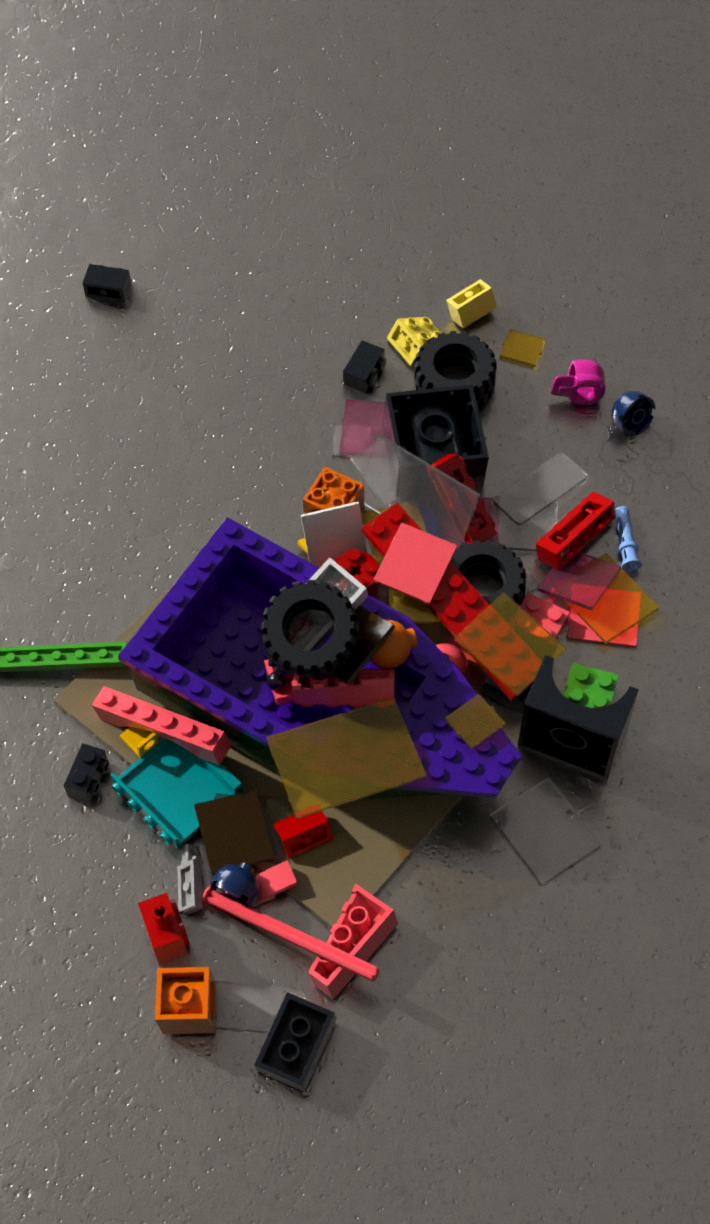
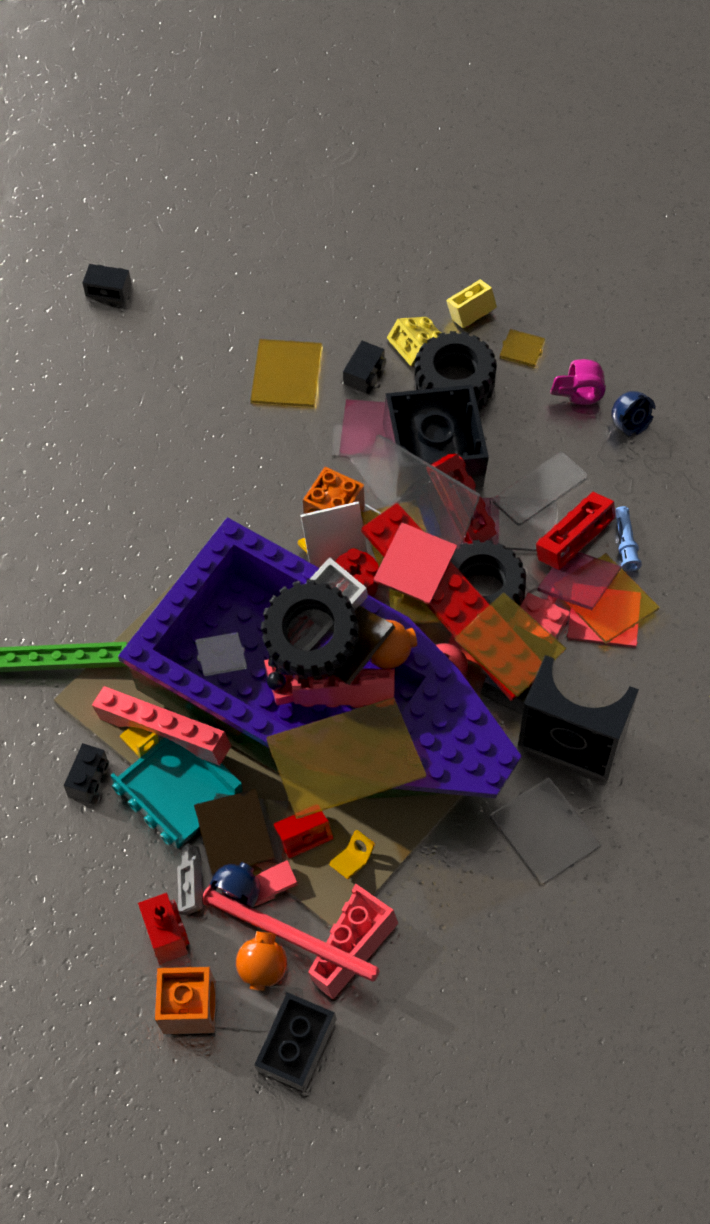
(221, 654): none -> clear piece
(261, 961): none -> orange brick
(286, 373): none -> clear yellow piece
(352, 858): none -> yellow bracket
(475, 721): clear yellow piece -> none
(590, 686): bright green brick -> none

